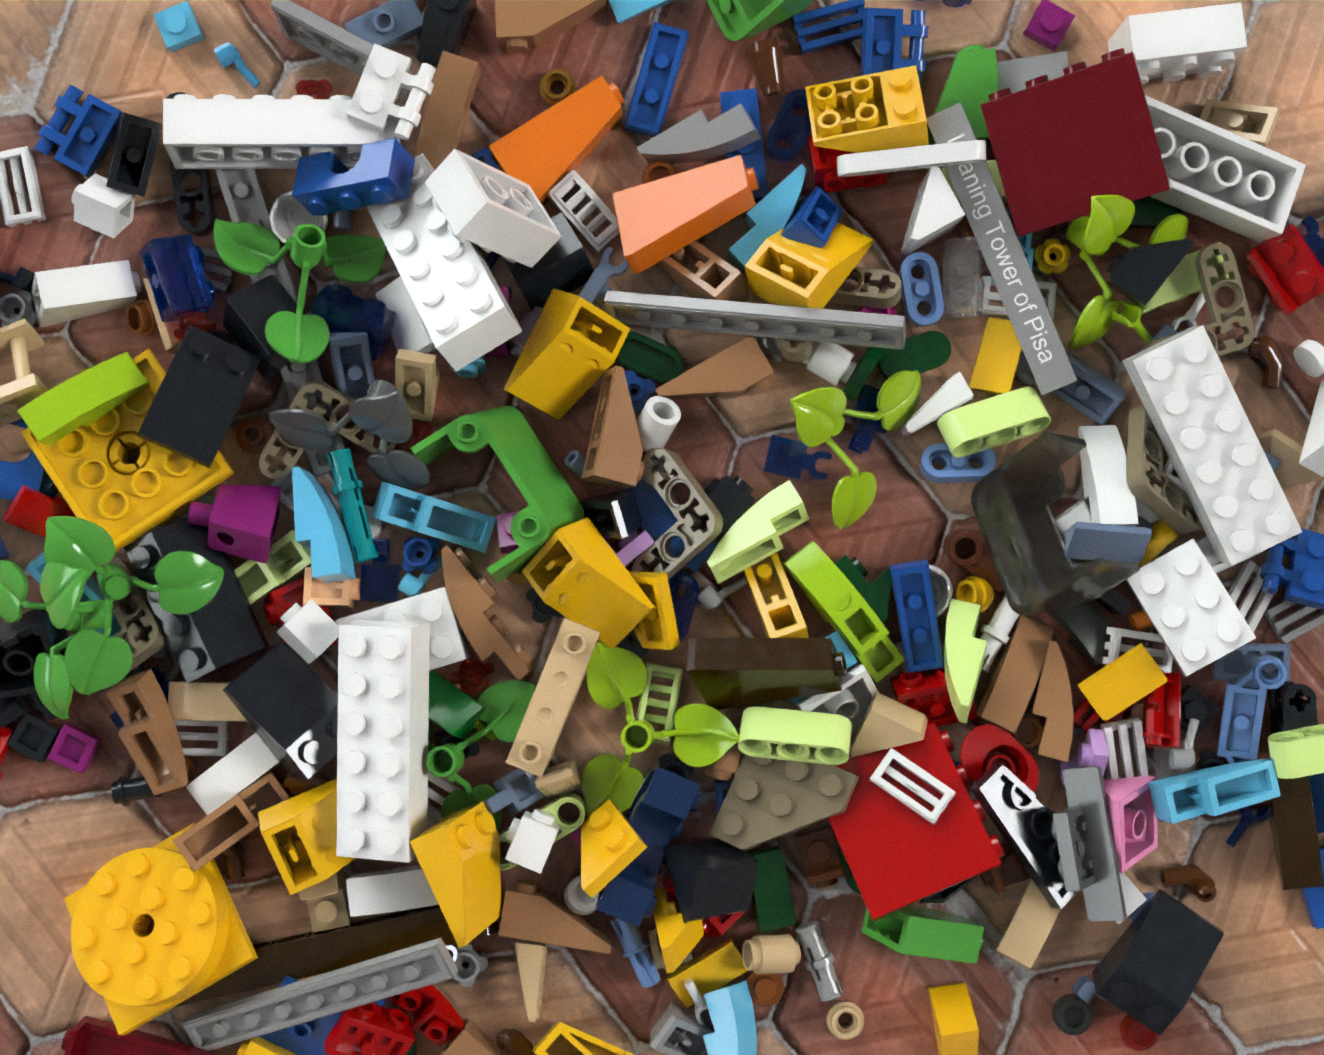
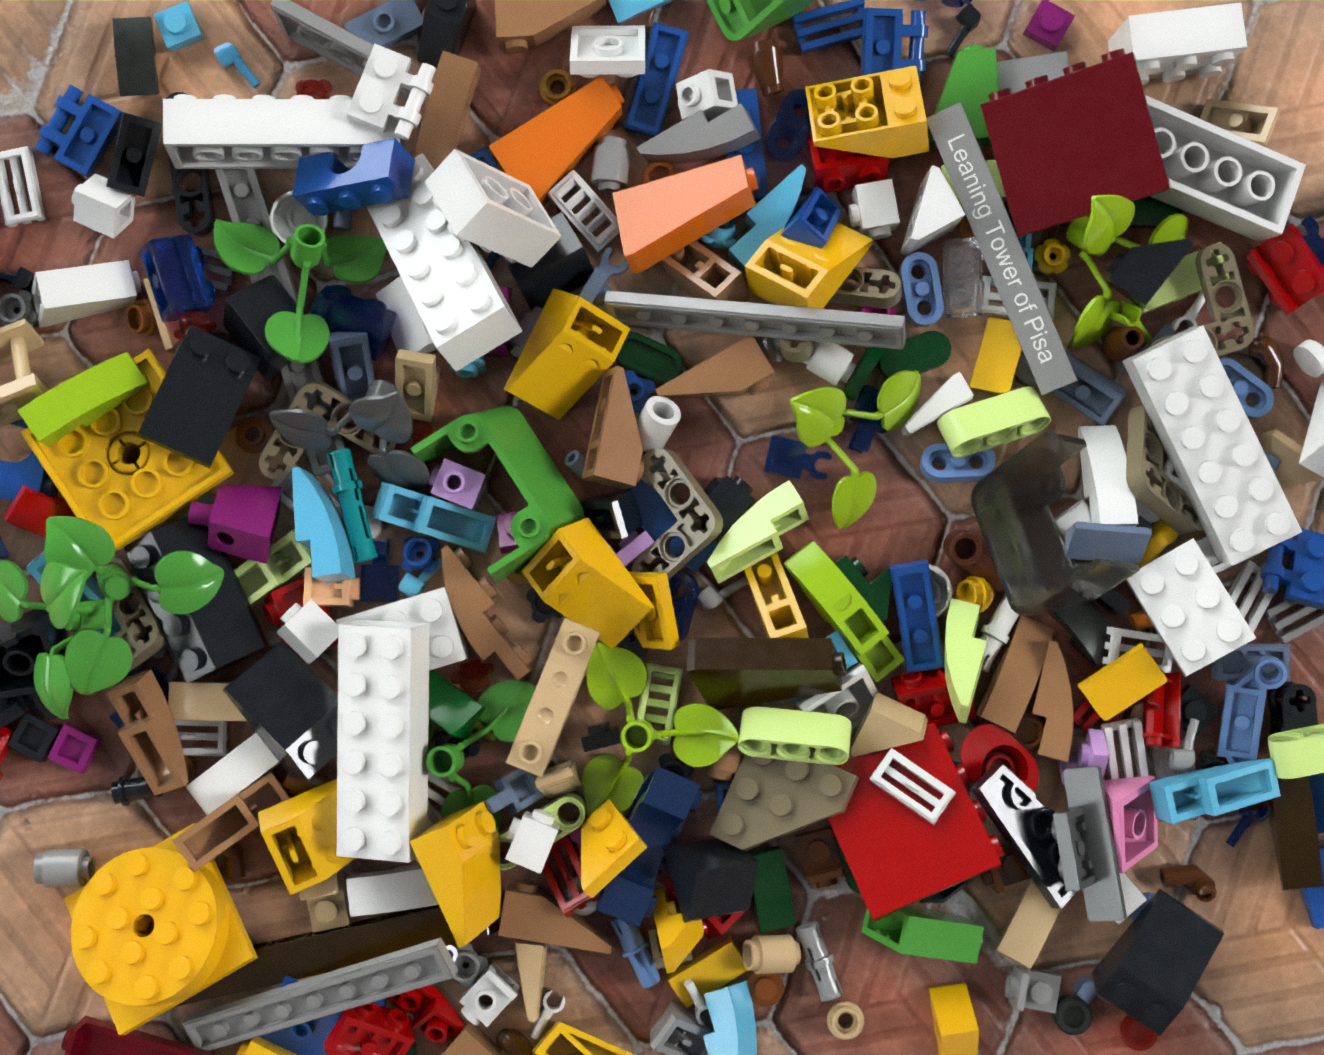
(63, 868): none -> light grey brick
(135, 56): none -> pearl dark grey slope
(458, 484): none -> lavender brick
(495, 984): none -> white brick
(546, 1014): none -> white hand
(579, 900): none -> red tile
(600, 736): none -> black plate
(607, 50): none -> white plate
(610, 164): none -> light grey brick
(707, 91): none -> white brick
(722, 236): none -> medium azure plate
(874, 209): none -> white brick
(911, 158): white beam -> none
(969, 19): none -> black hand
(1033, 989): none -> light grey bracket
(1115, 343): none -> reddish brown cone
(1247, 383): none -> medium blue plate

